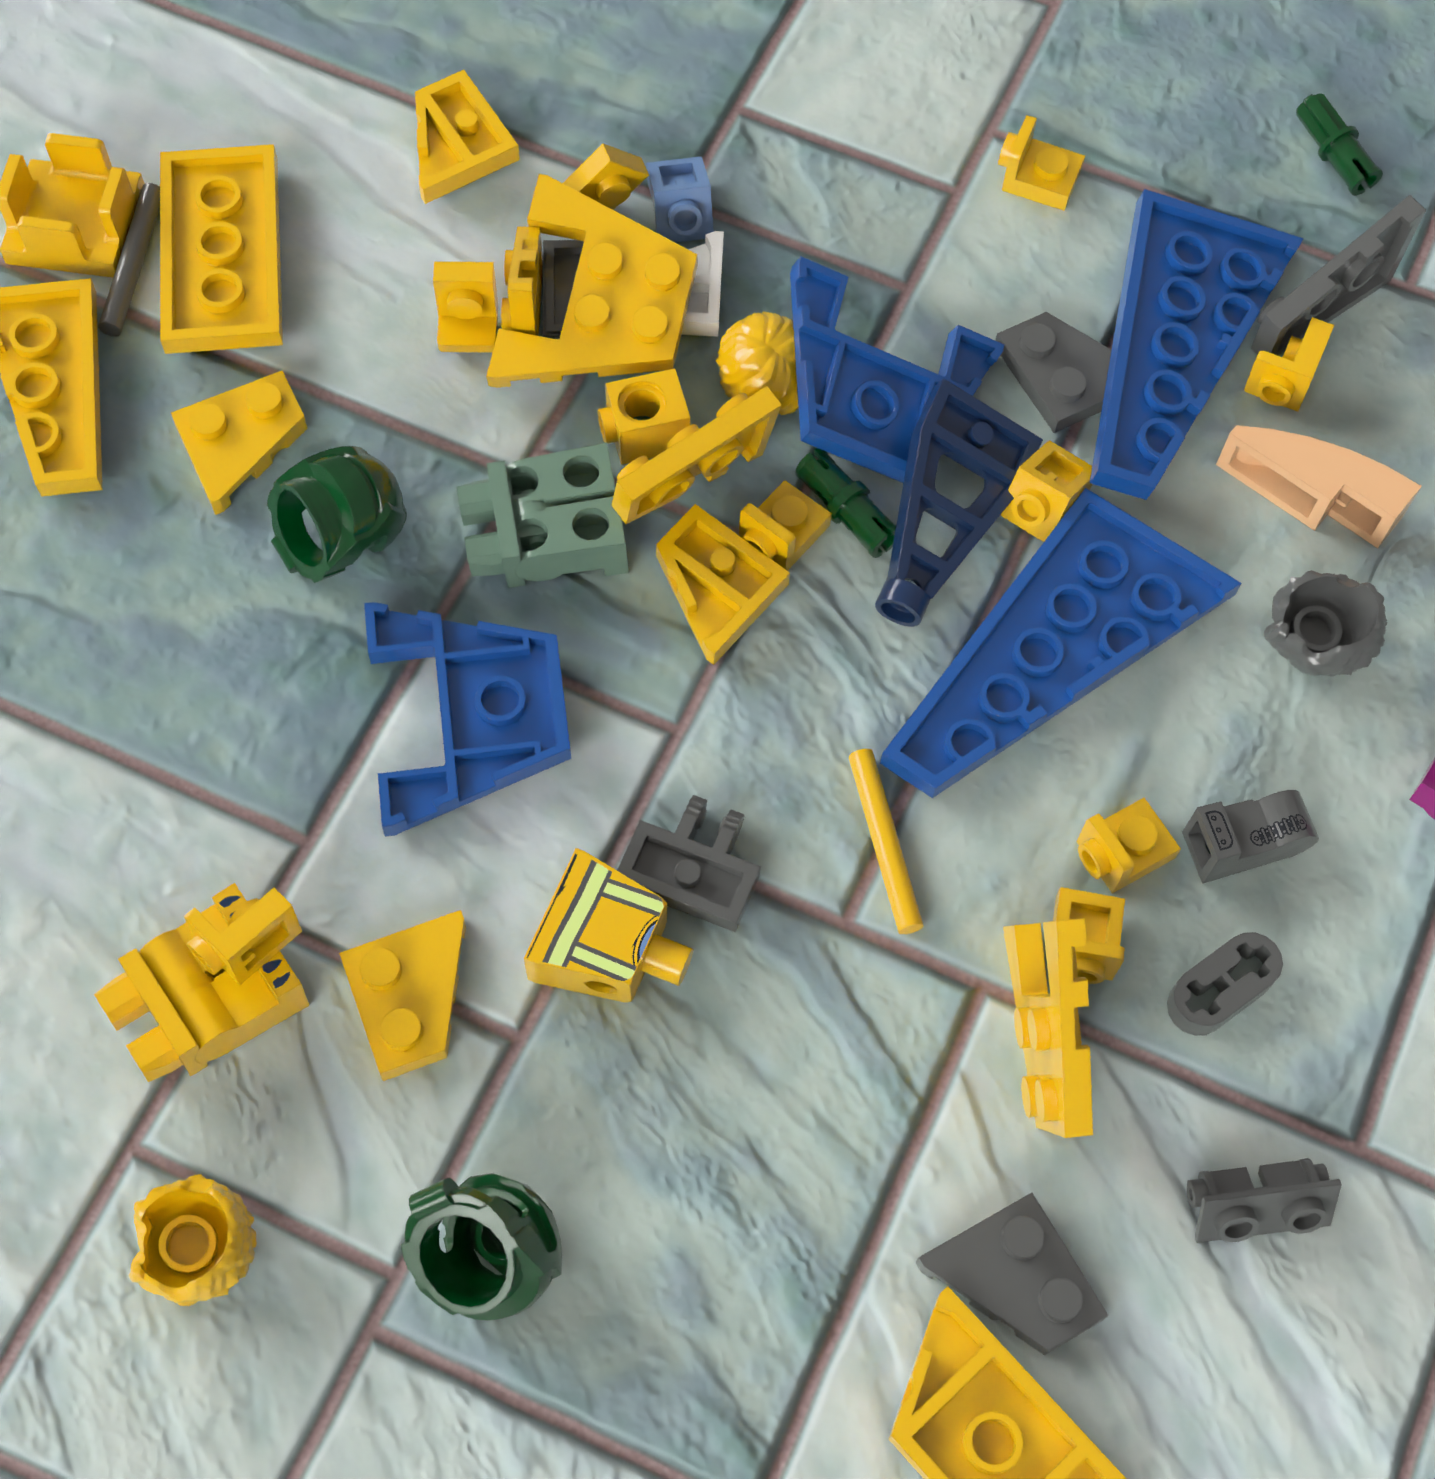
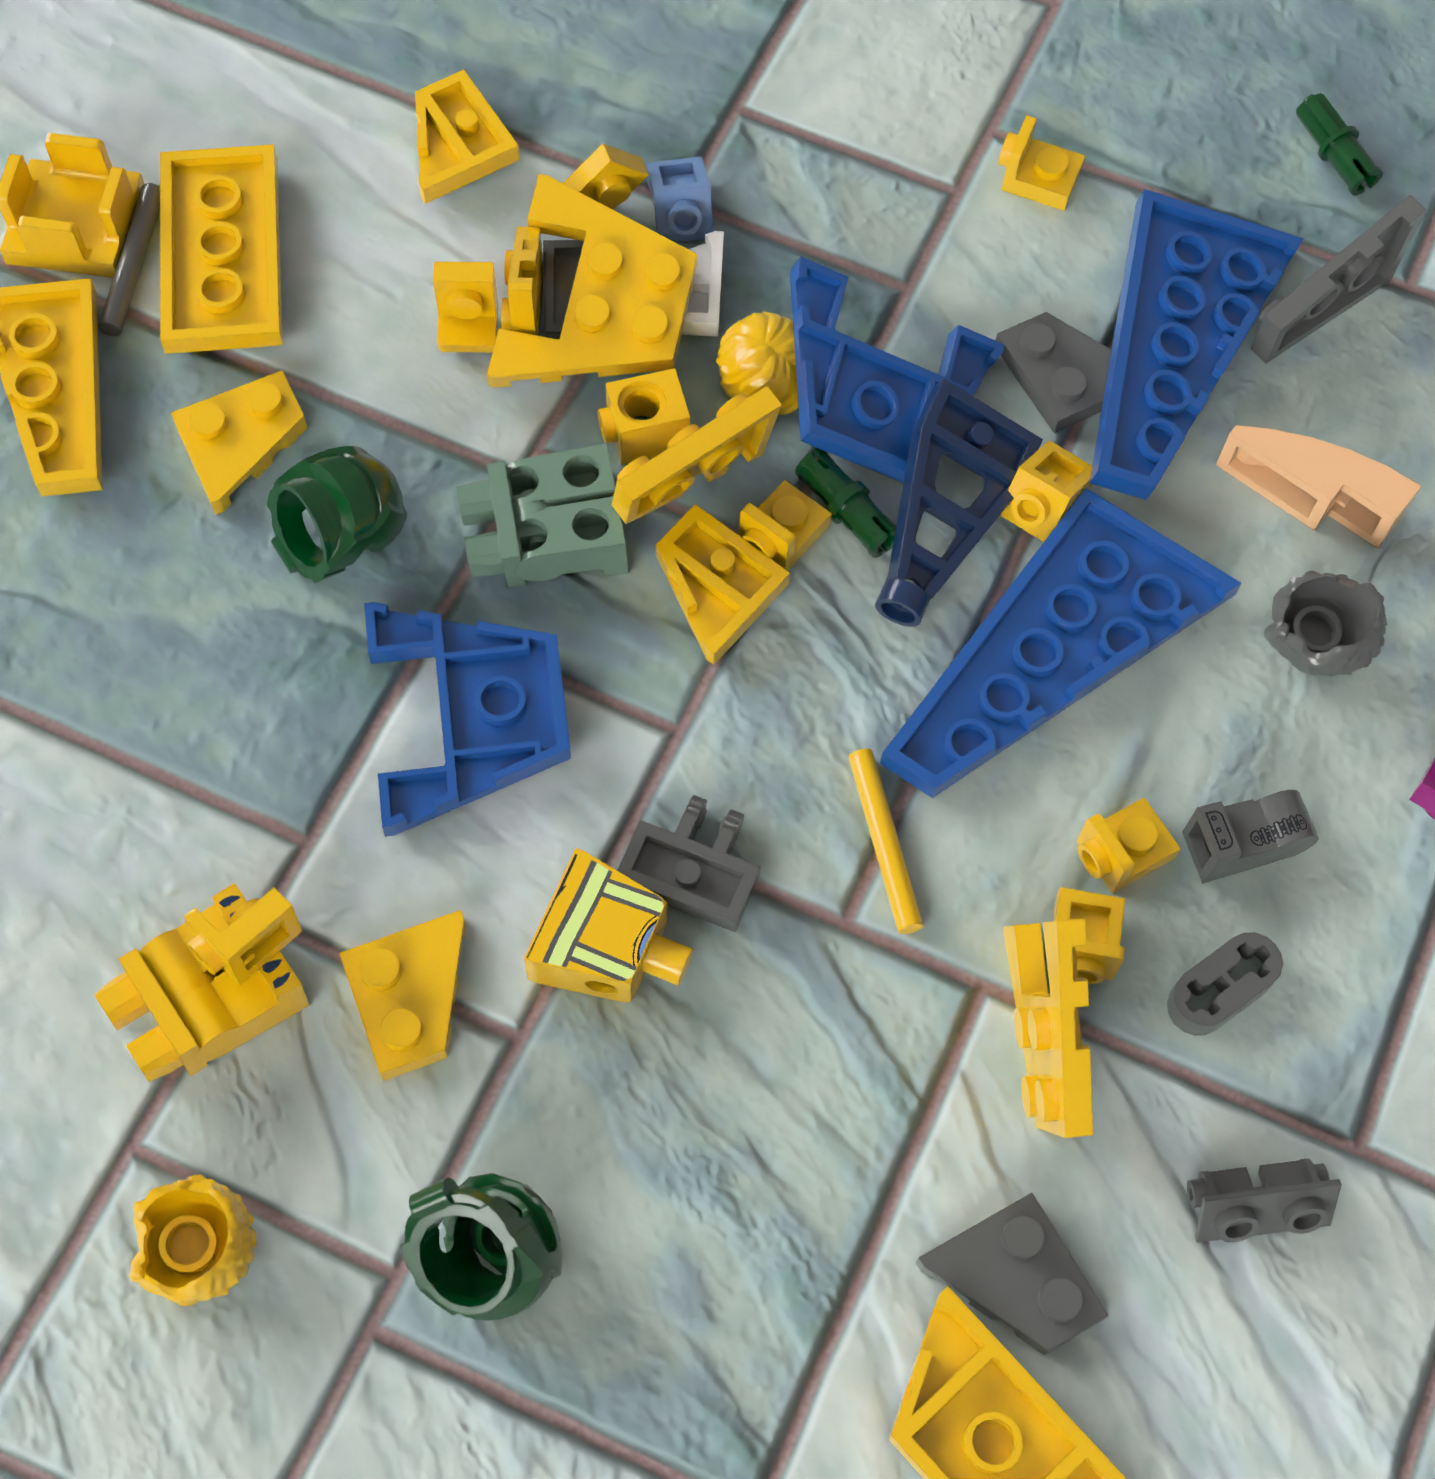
(1287, 378): yellow bracket -> none

